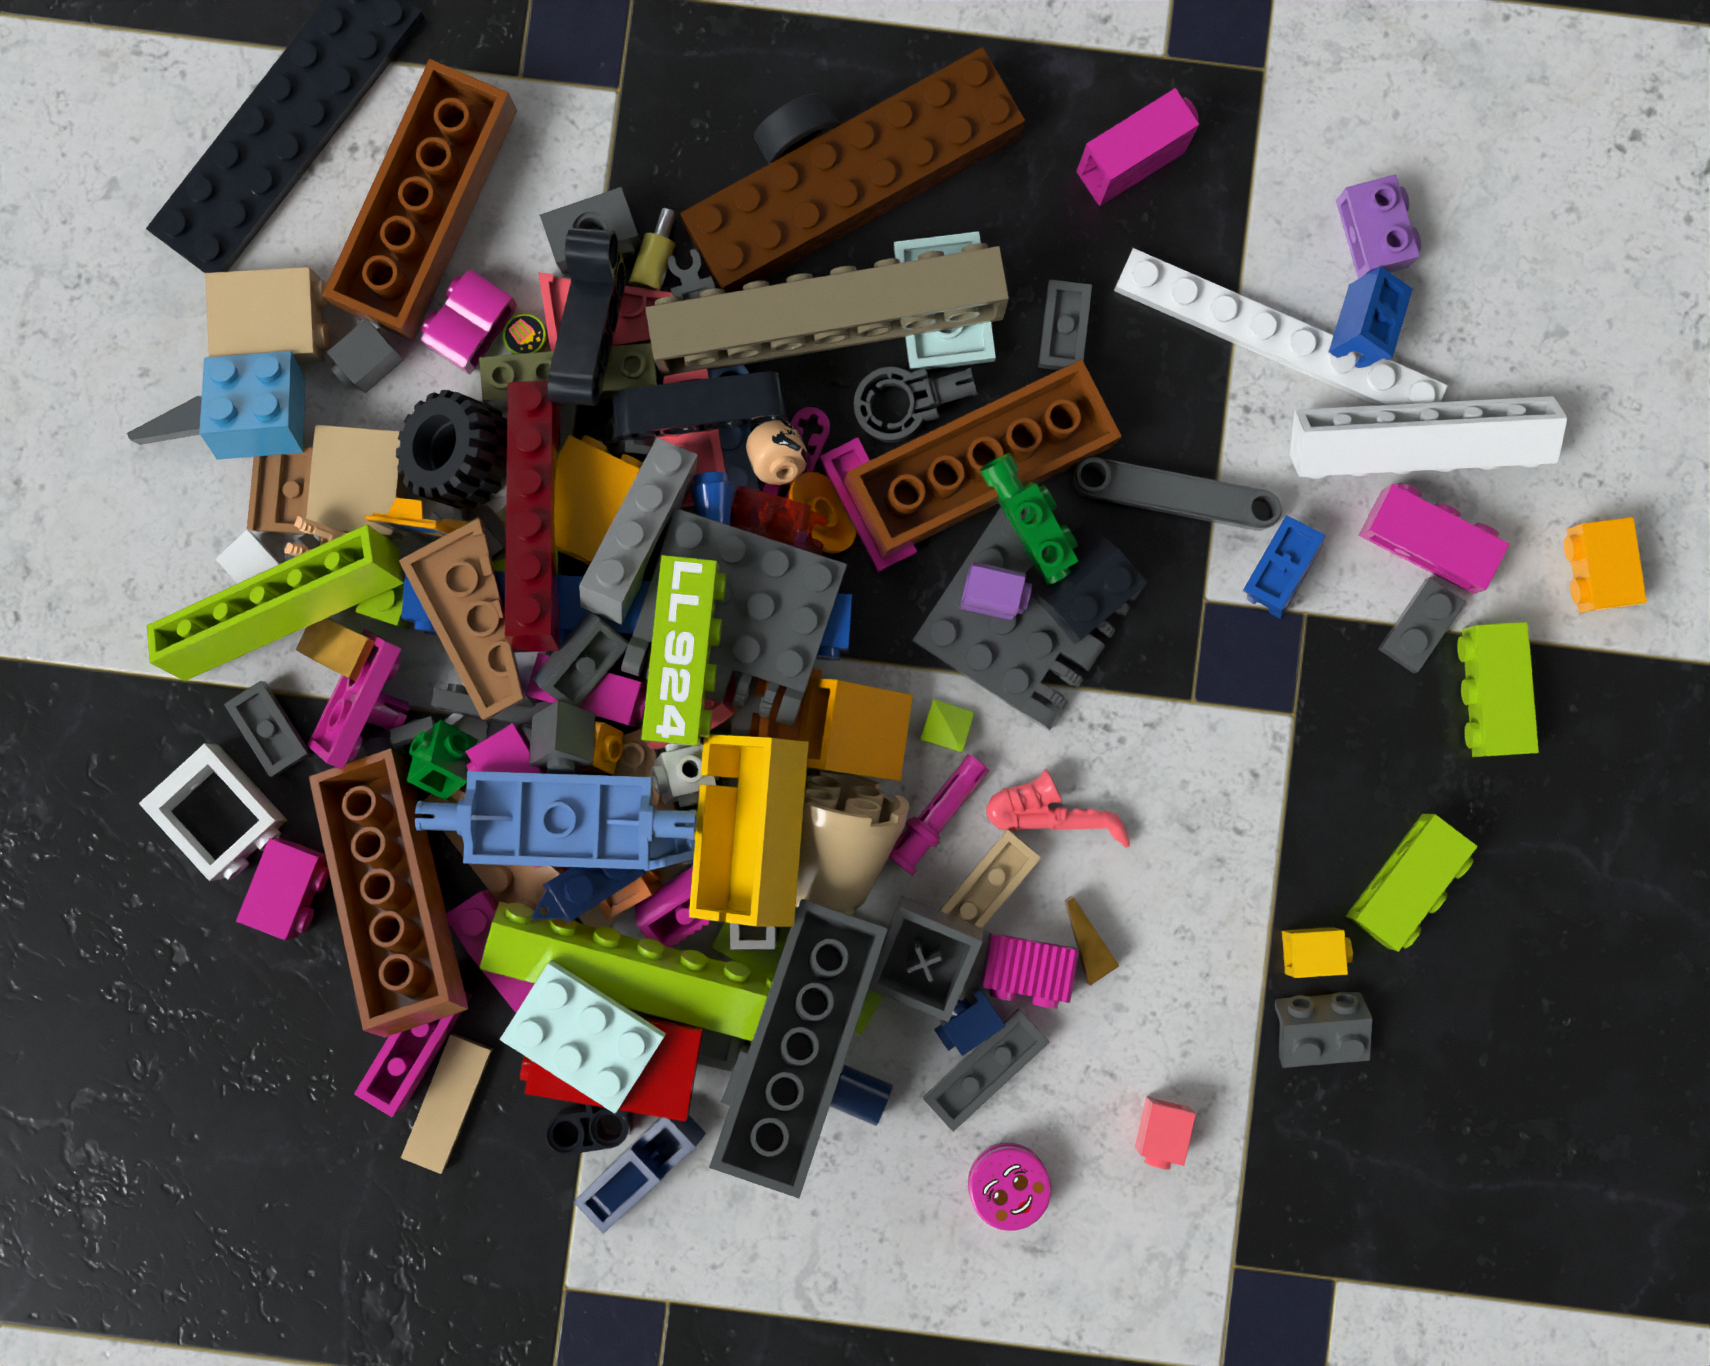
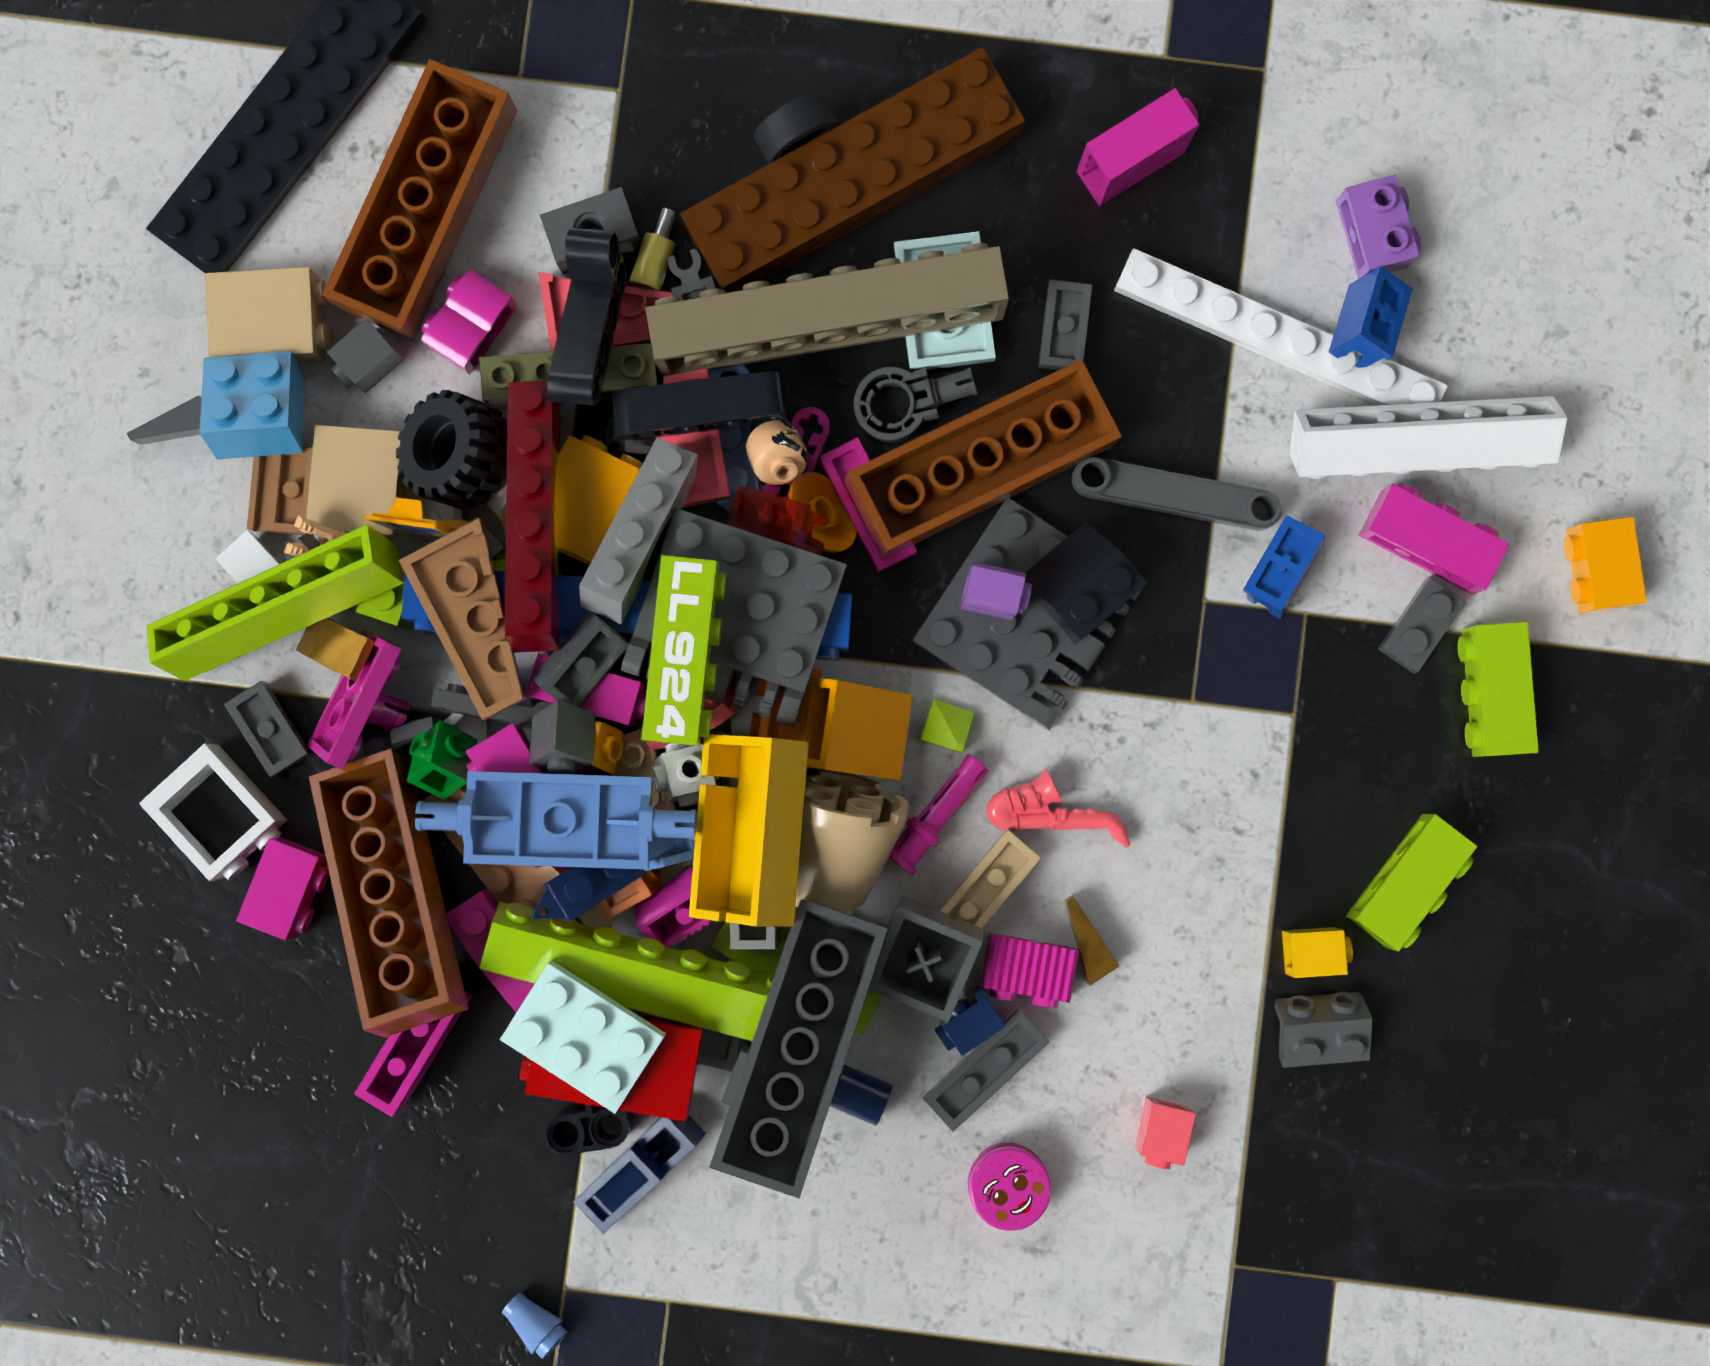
(447, 1103): tan tile -> none
(525, 334): tile -> none
(535, 1326): none -> medium blue cone
(713, 496): blue cone -> none
(1038, 525): green brick -> none

